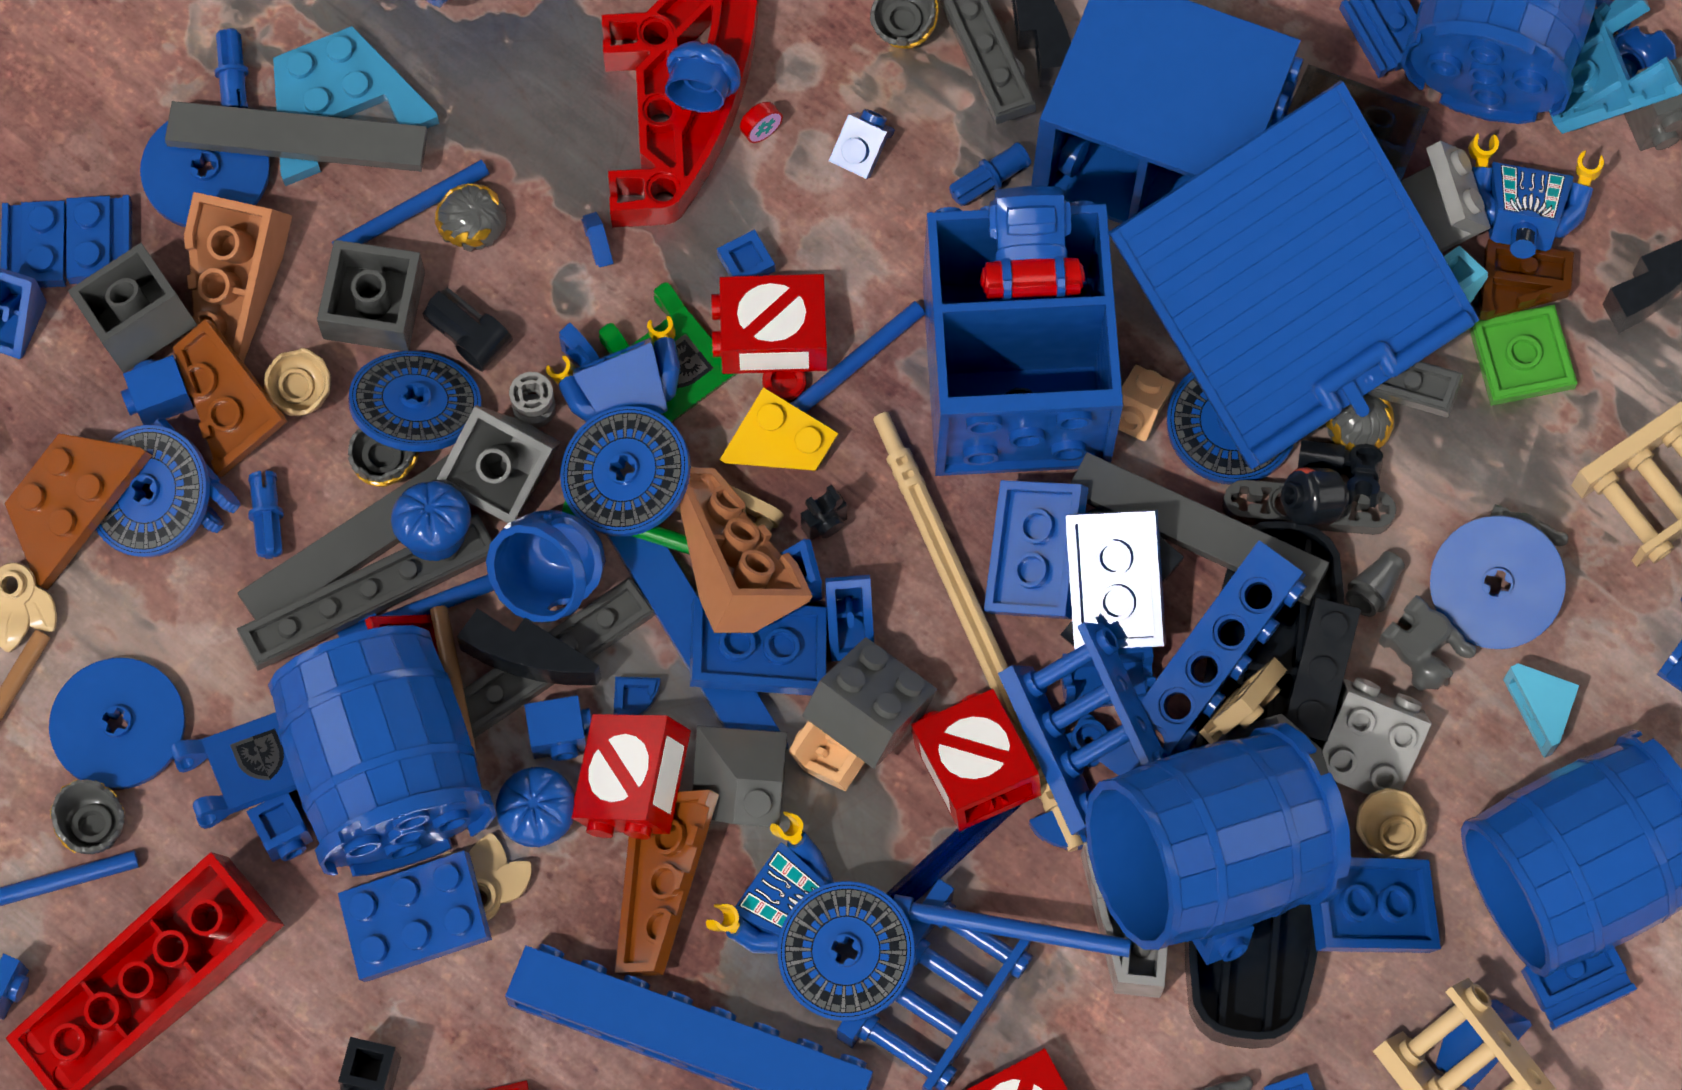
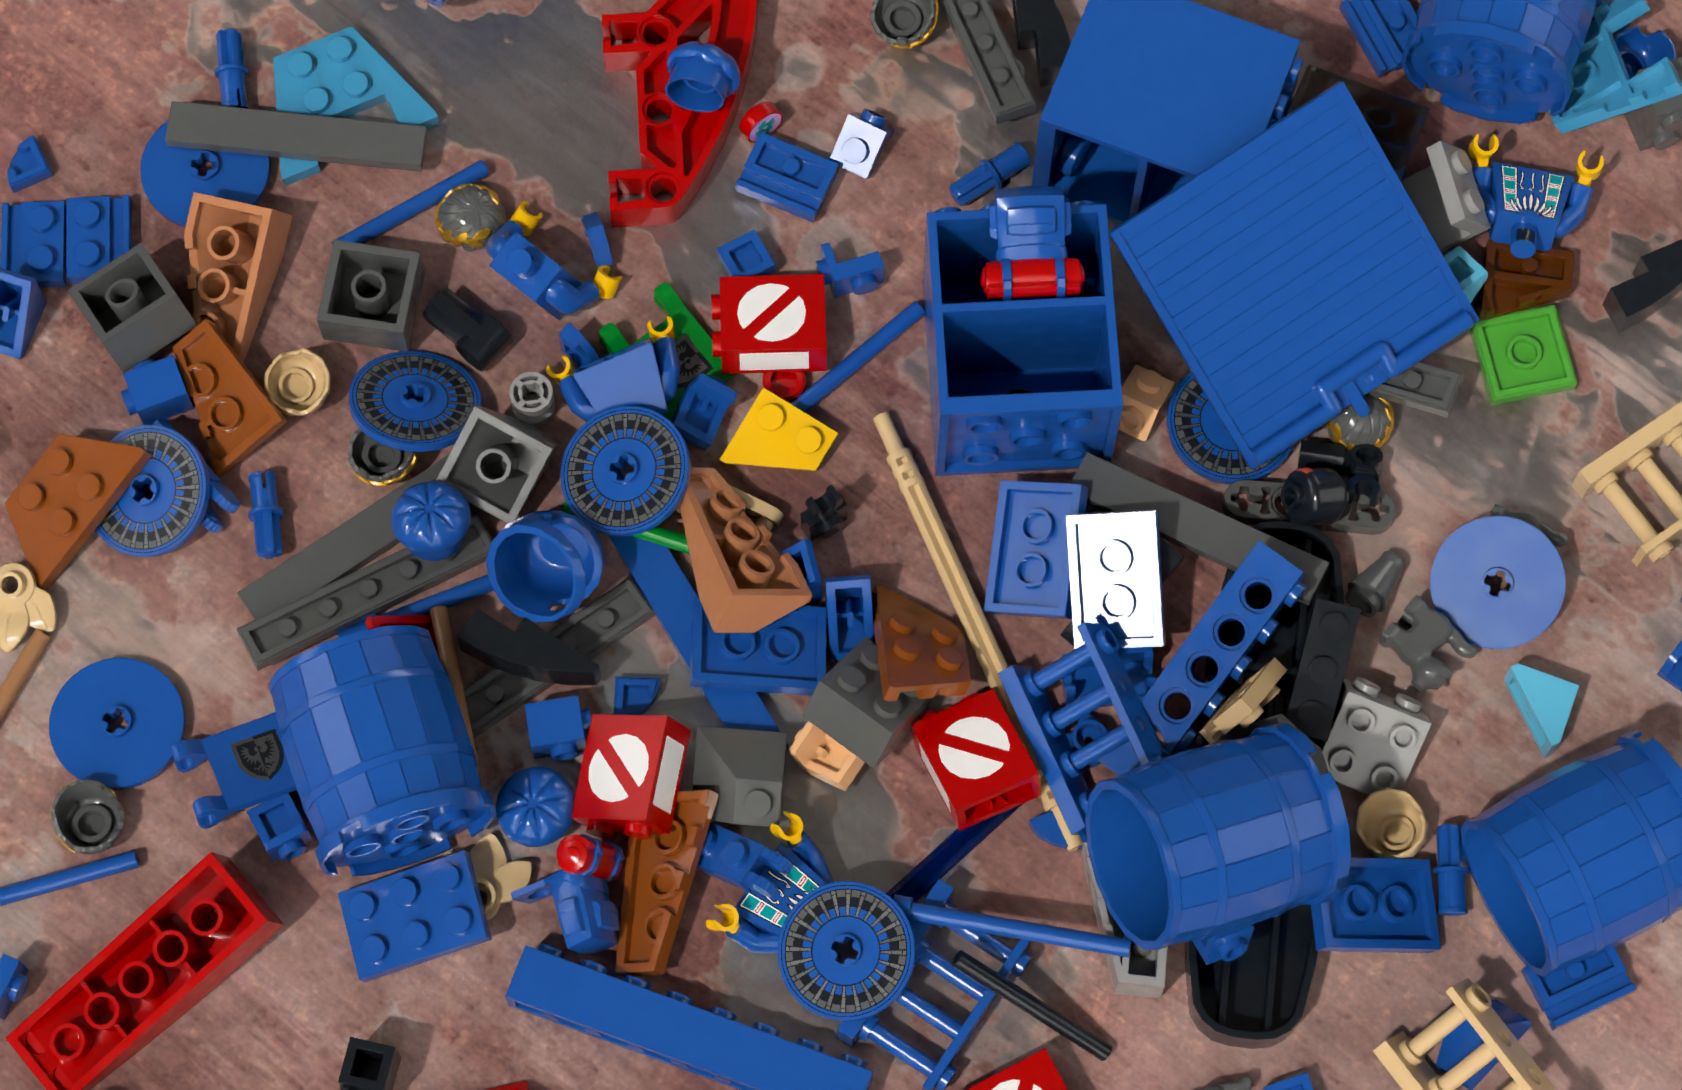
(27, 166): none -> blue tile
(538, 274): none -> blue torso
(582, 892): none -> blue piece
(702, 409): none -> blue bracket
(740, 861): none -> blue hinge
(787, 177): none -> blue plate
(855, 275): none -> blue bracket
(917, 649): none -> dark orange wing
(1031, 1005): none -> black bar
(1451, 871): none -> blue axle

